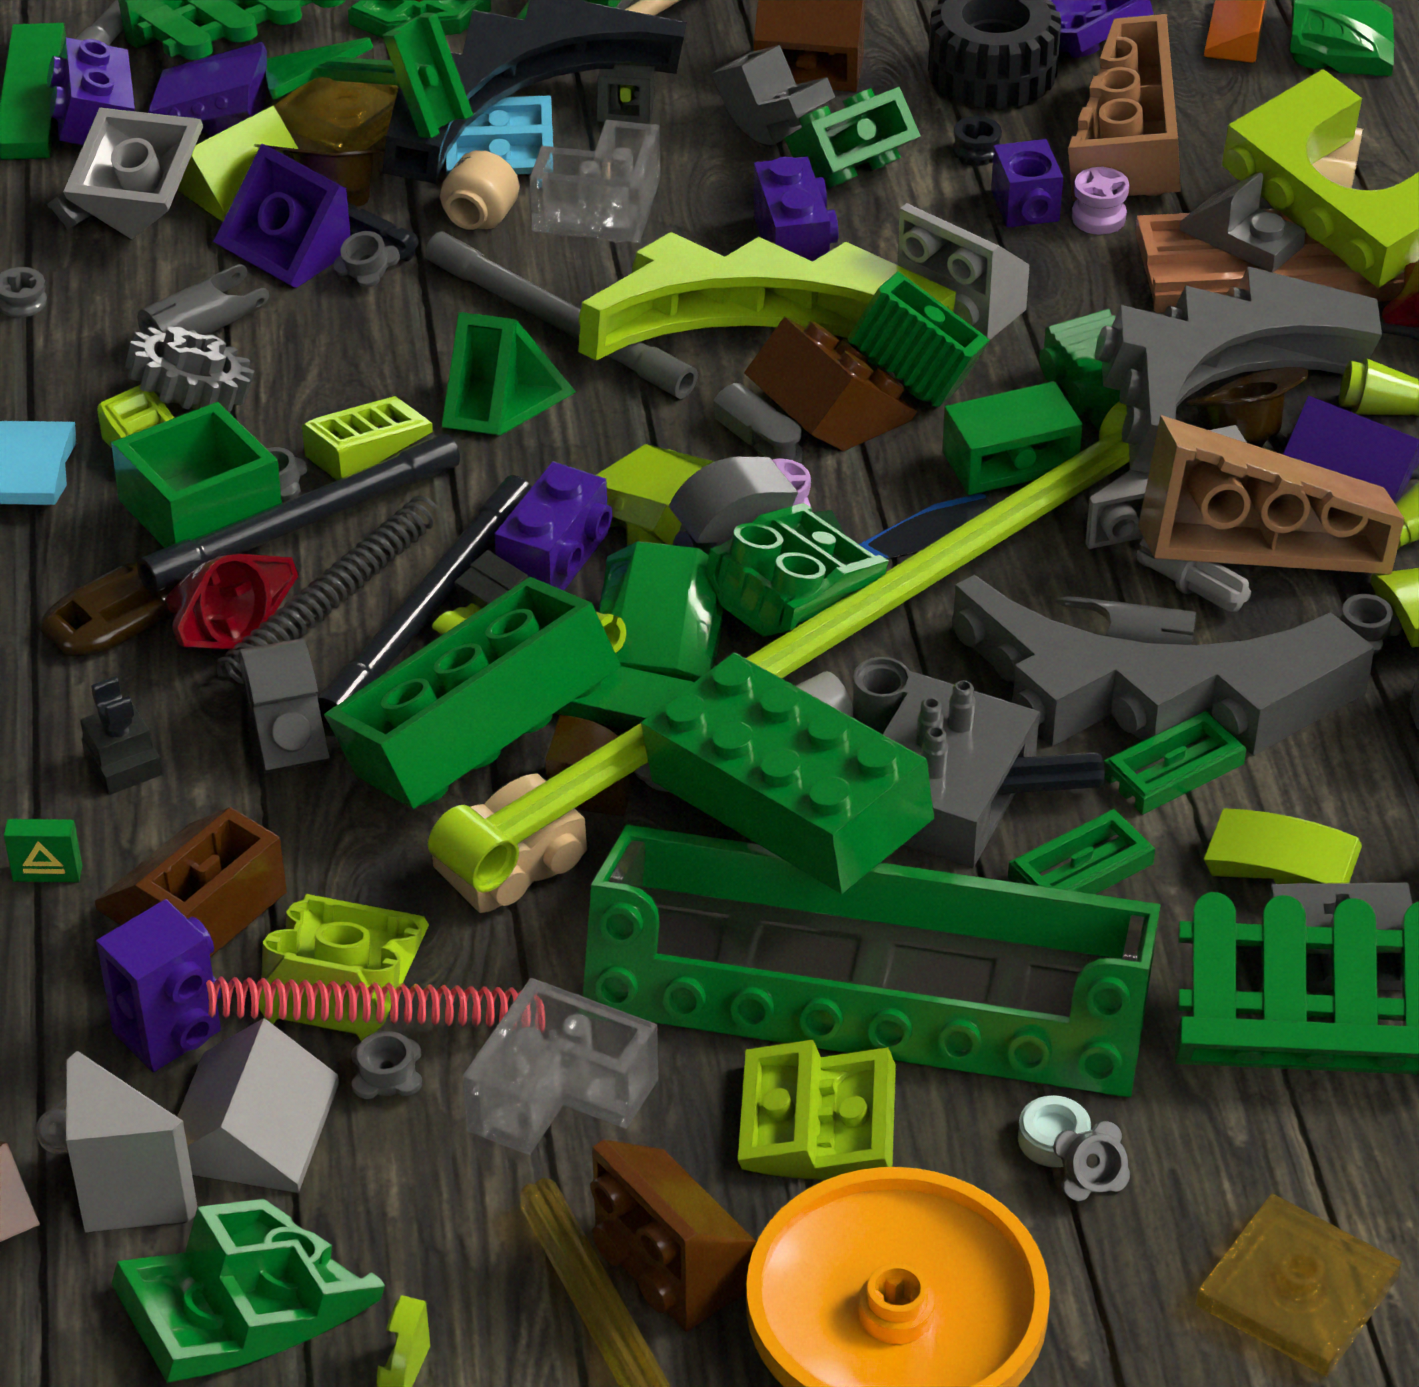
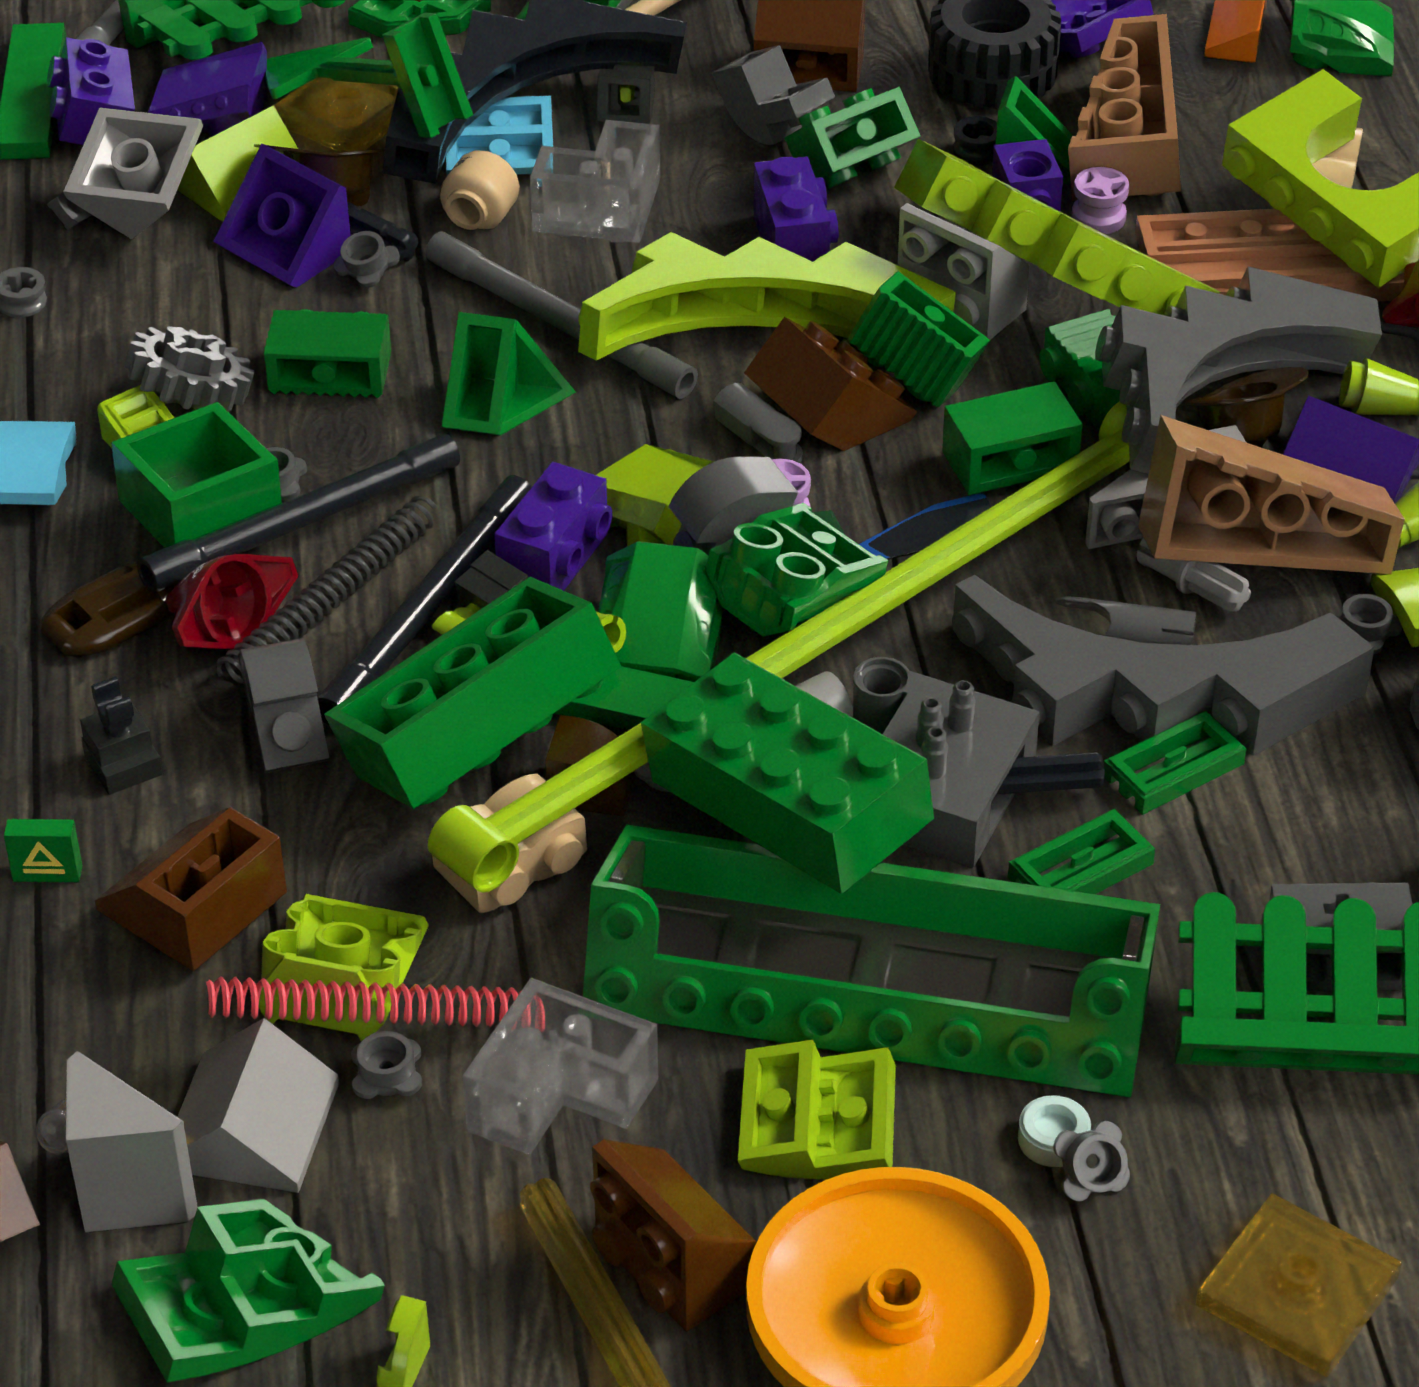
(157, 984): dark purple brick -> none
(204, 305): dark grey piece -> none
(327, 352): none -> green brick
(352, 442): lime slope -> none
(1027, 119): none -> green slope
(1039, 232): none -> lime arch
(1239, 227): dark grey slope -> none
(1280, 849): lime slope -> none

